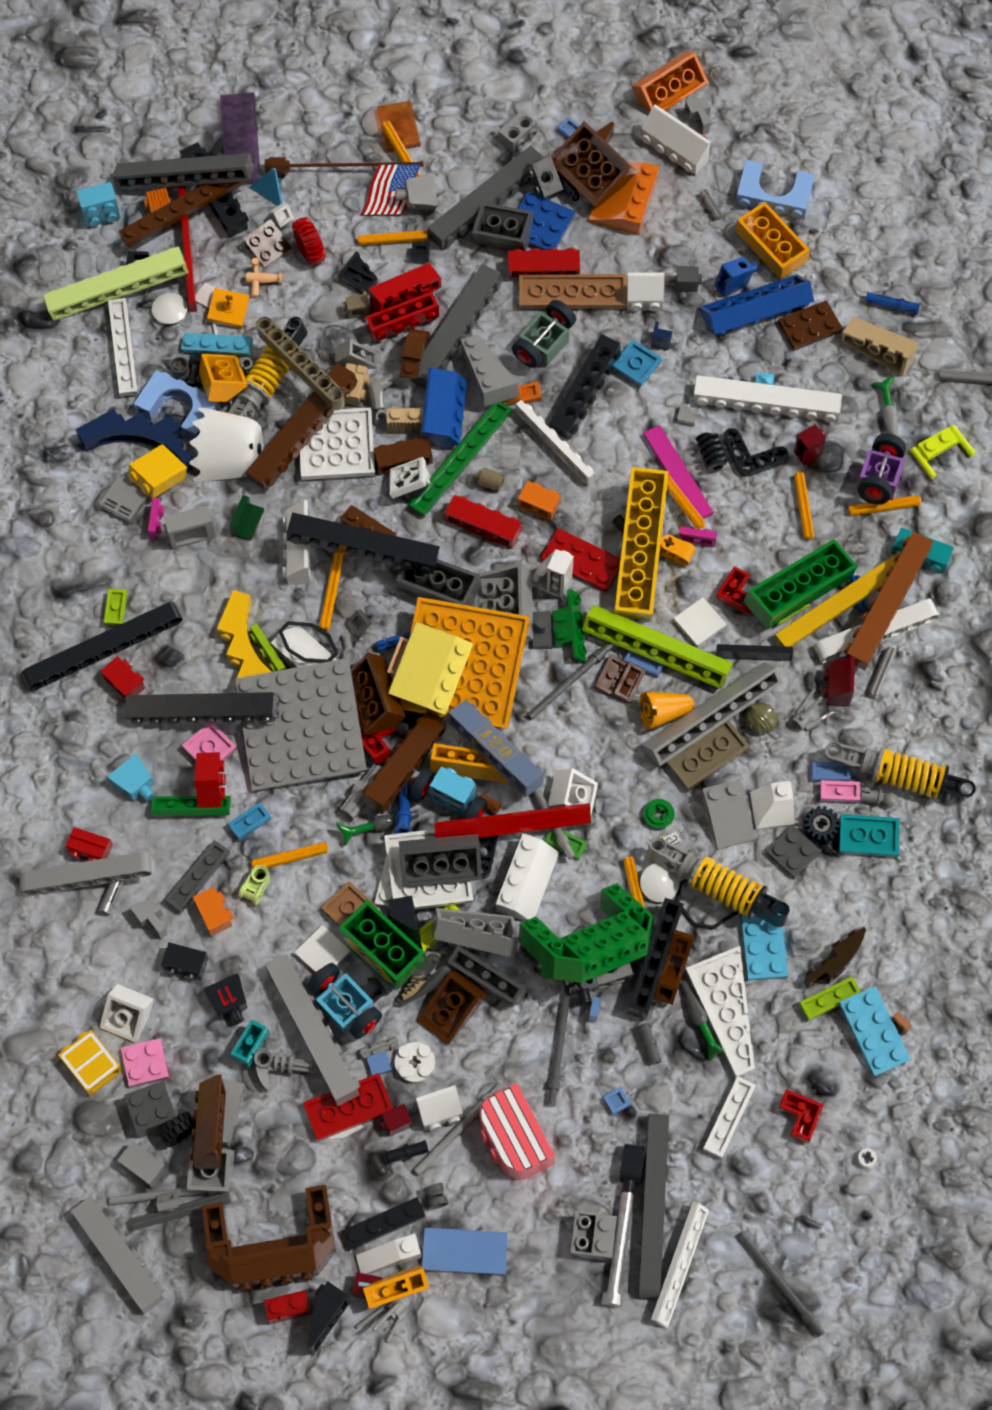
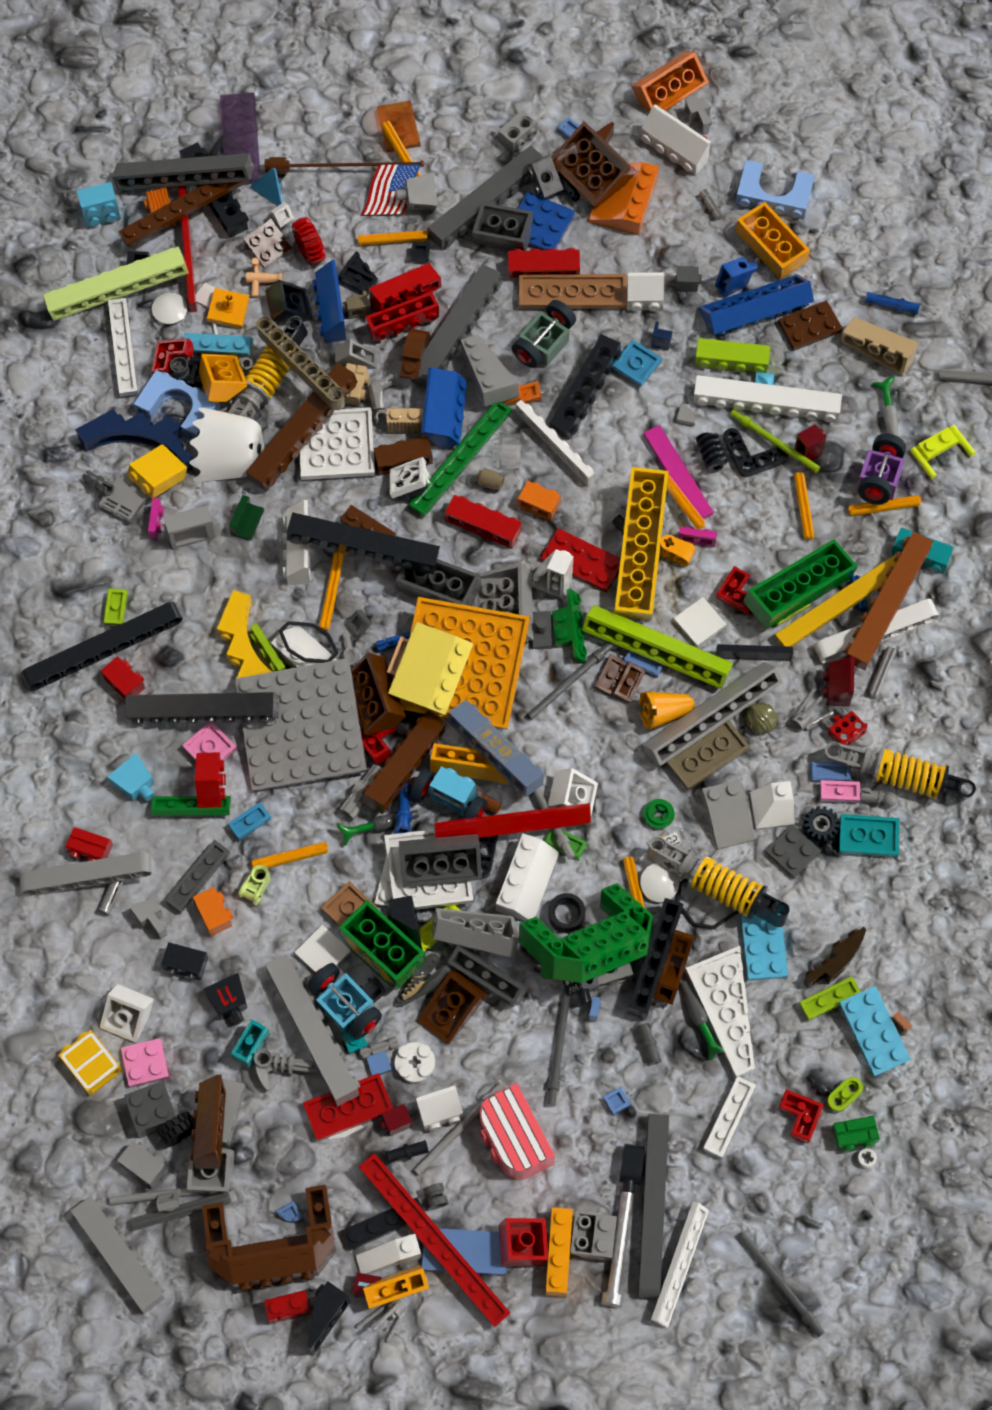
(98, 482): none -> dark grey pin
(168, 350): none -> red brick
(287, 301): none -> black slope
(290, 1213): none -> medium blue tile
(330, 303): none -> blue slope
(353, 1044): none -> teal plate
(434, 1240): none -> red plate
(523, 1242): none -> red brick
(559, 1252): none -> light orange brick
(569, 898): none -> black tyre
(732, 355): none -> lime brick
(747, 422): none -> lime bar
(844, 1095): none -> lime plate
(846, 729): none -> red piece
(855, 1134): none -> green brick

